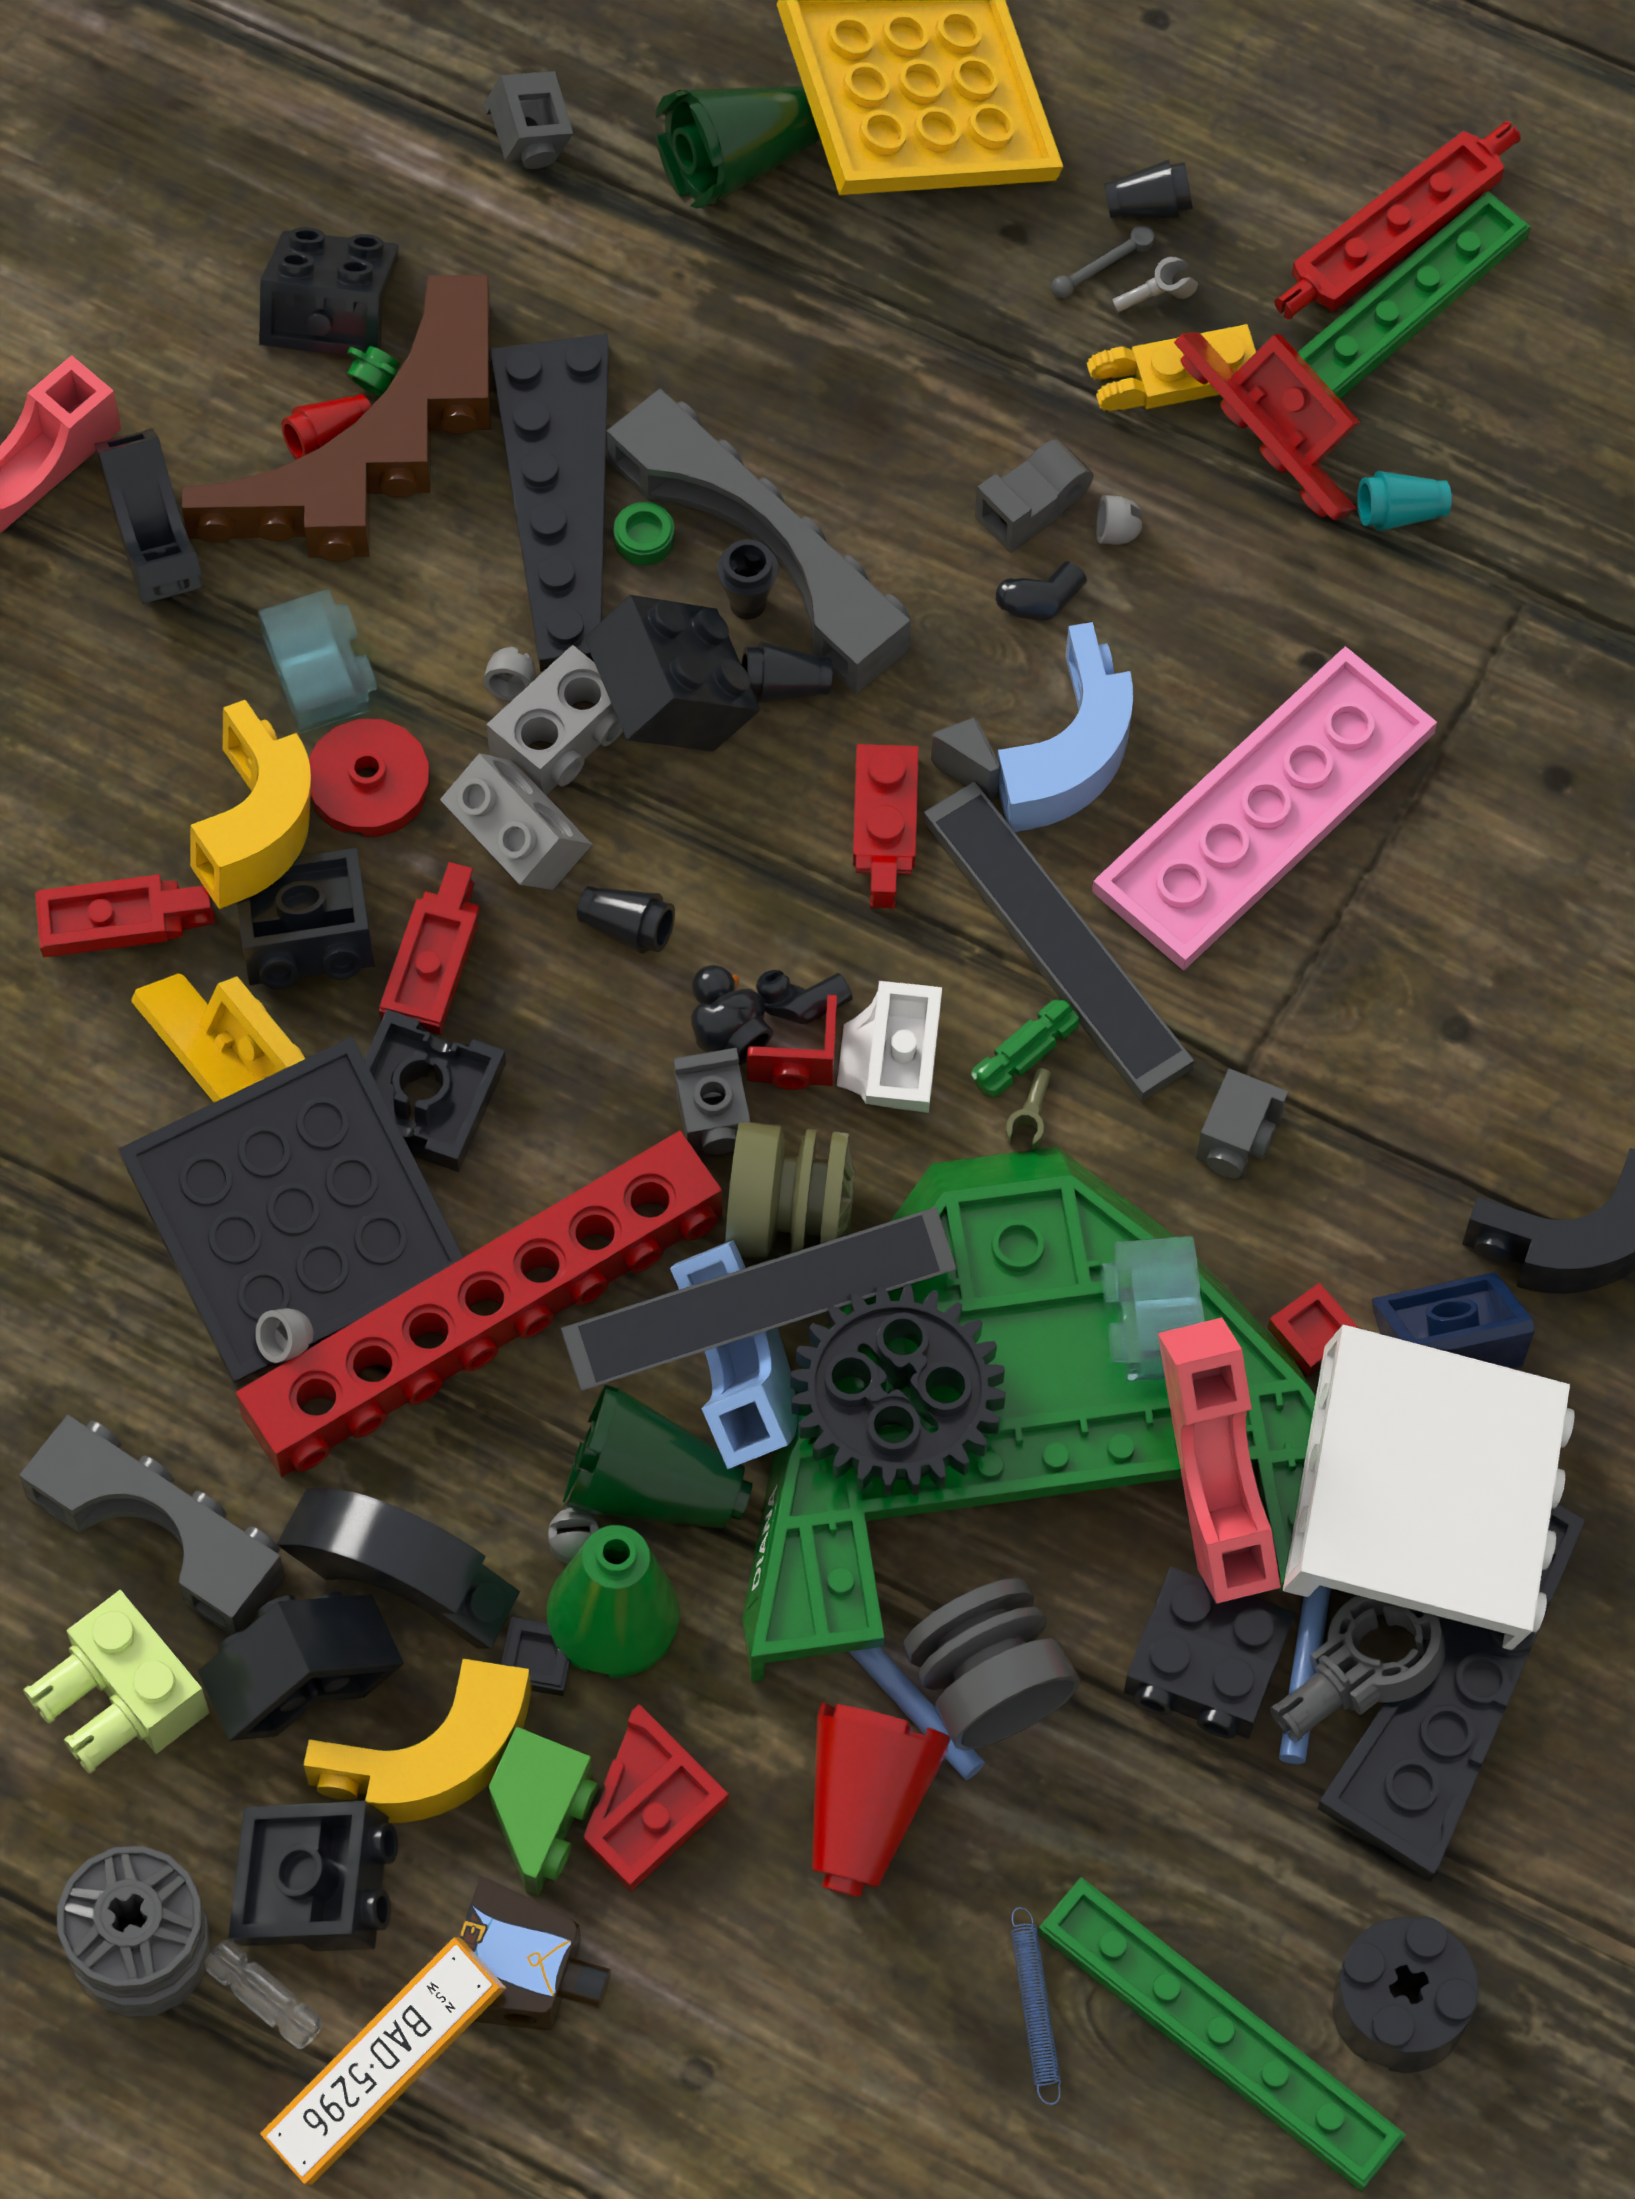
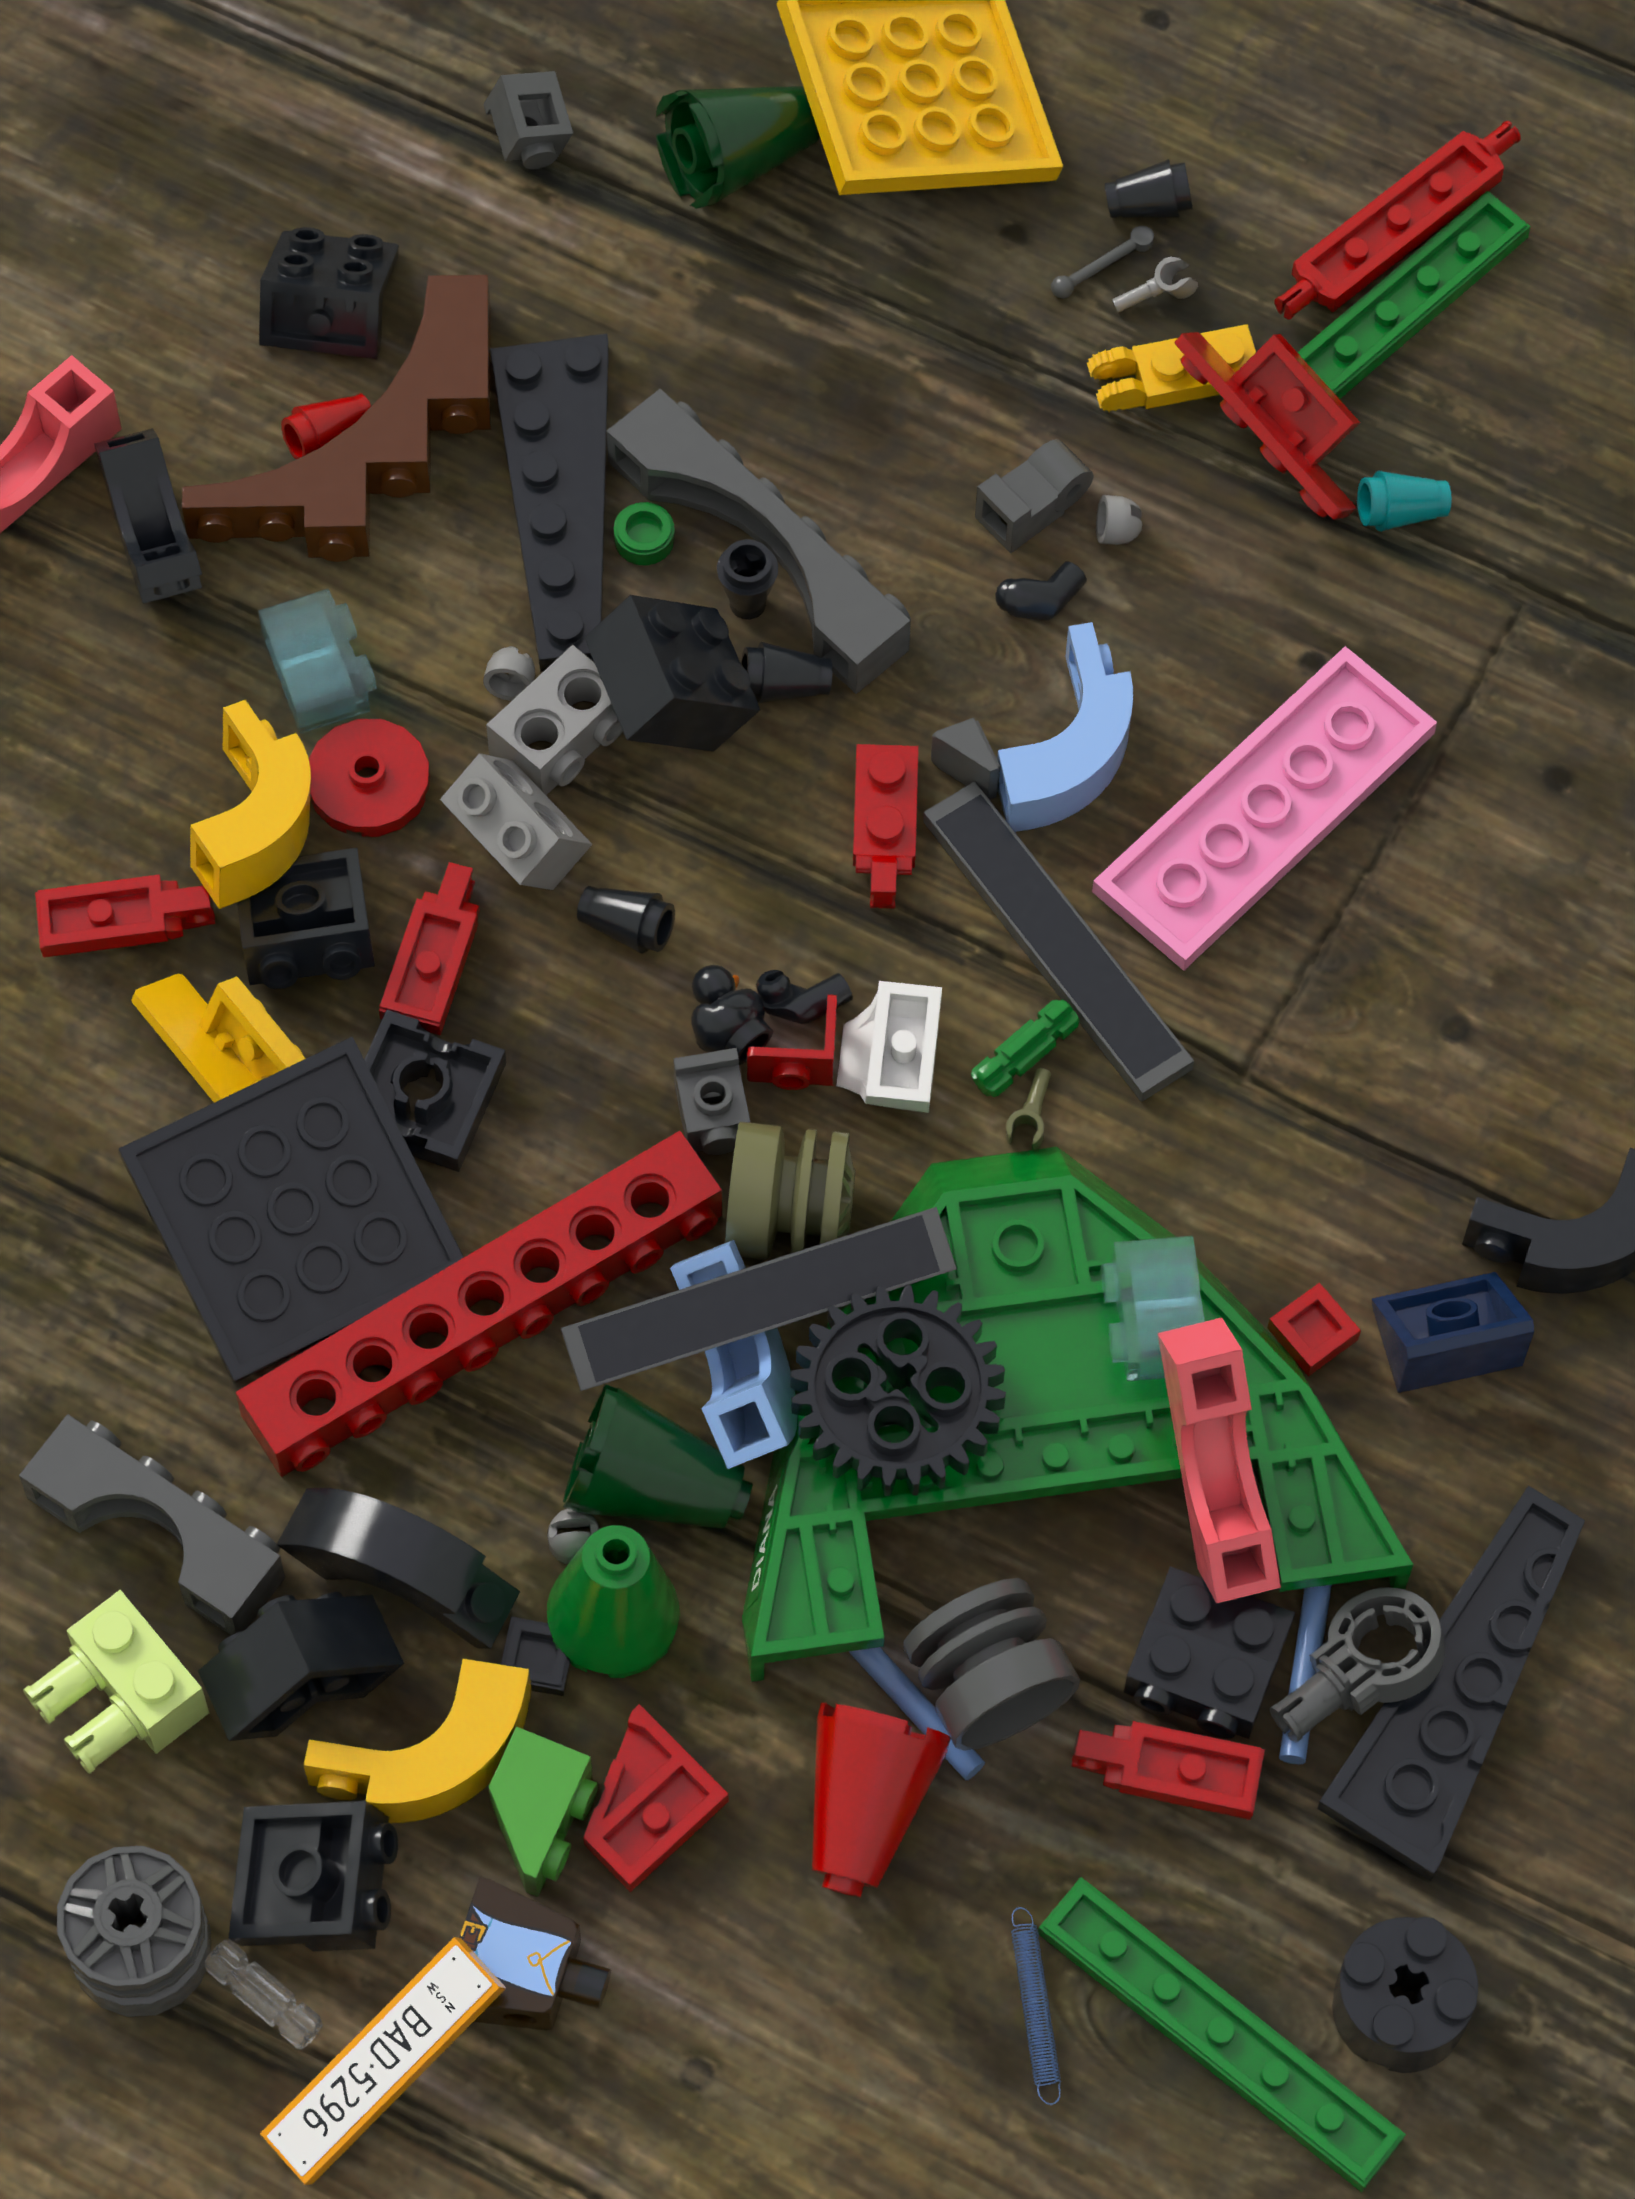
(283, 1334): light grey hinge -> none
(372, 369): green plate -> none
(1174, 1767): none -> red hinge
(1240, 1124): dark grey brick -> none
(1430, 1483): white panel -> none

